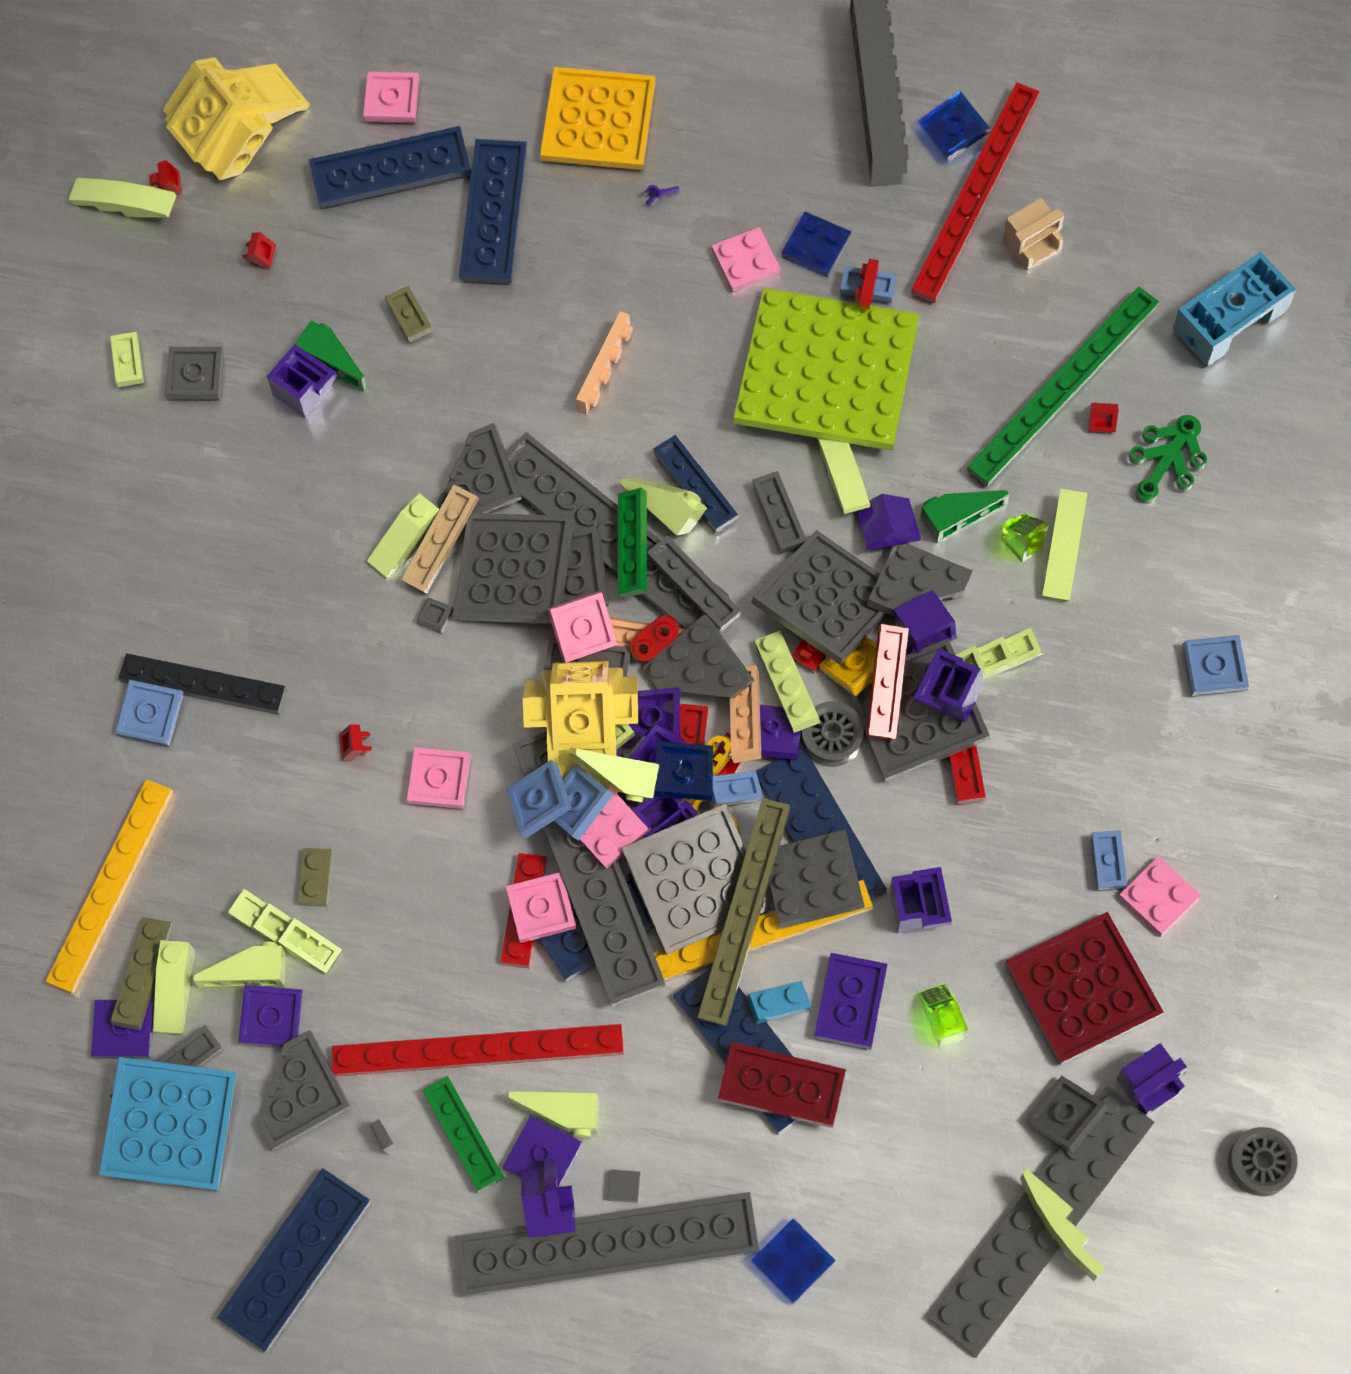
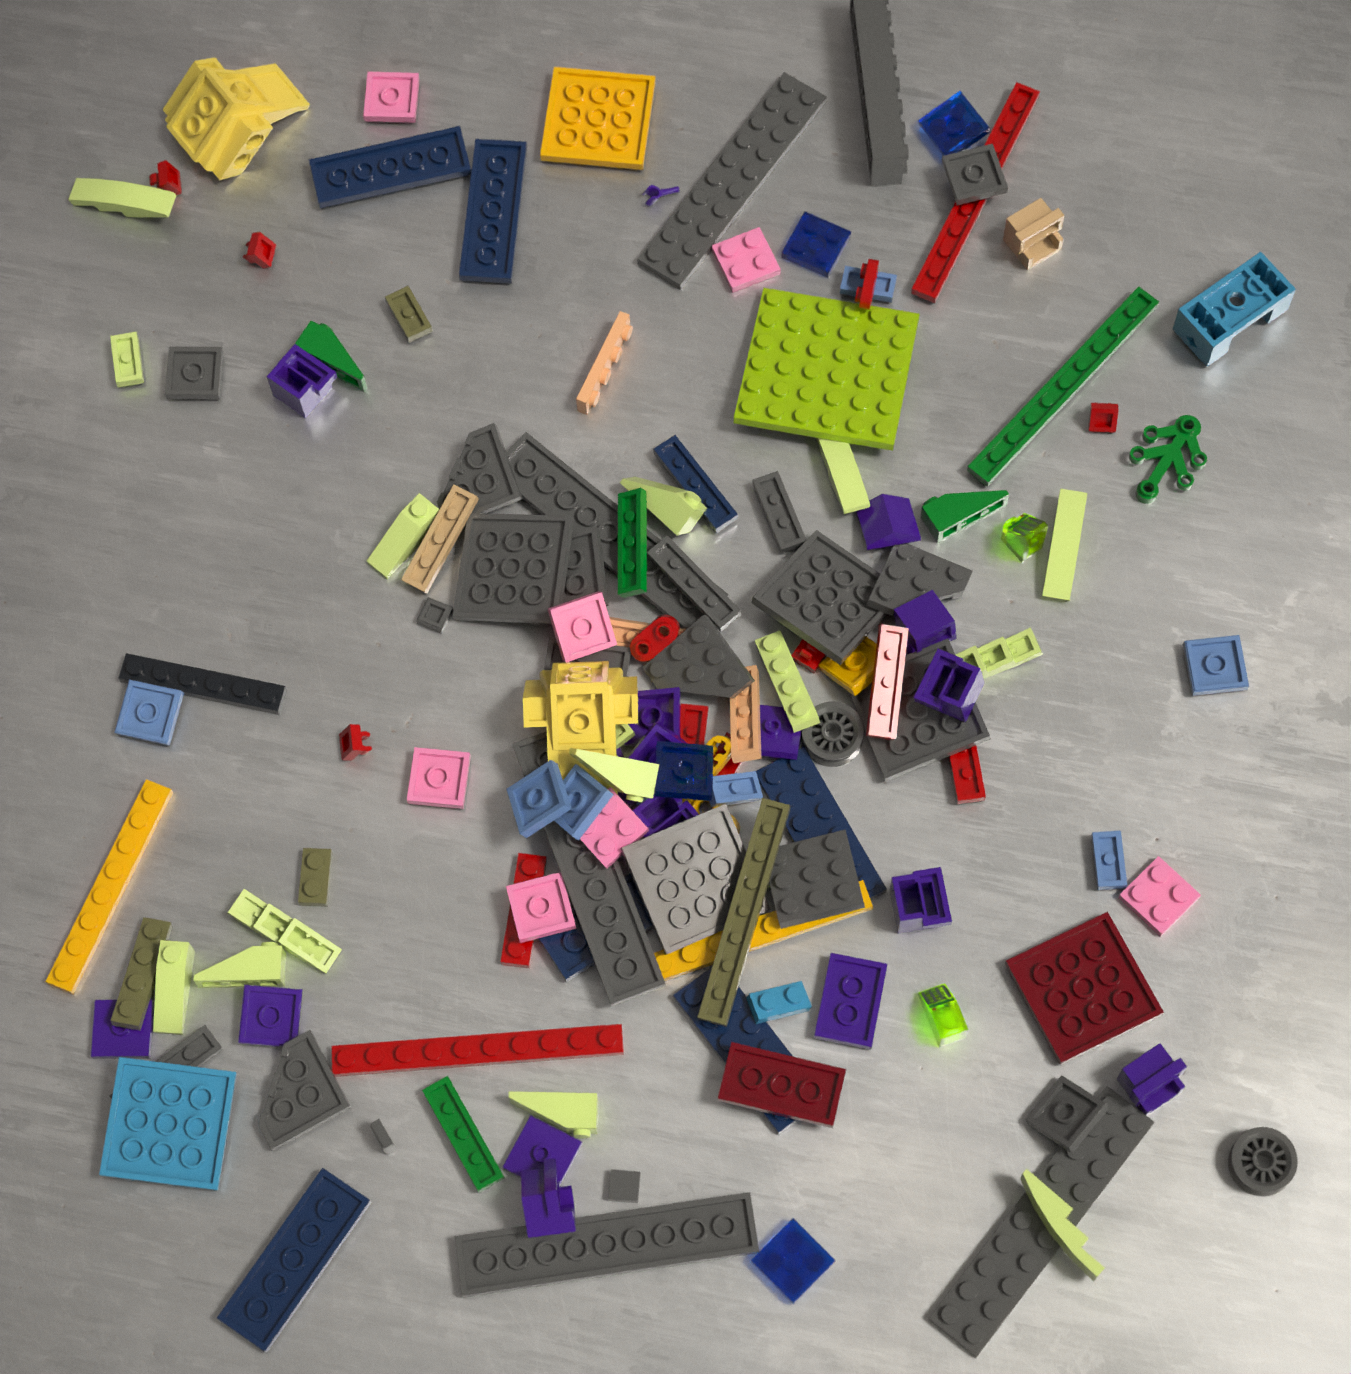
(732, 180): none -> dark grey plate
(974, 174): none -> dark grey plate

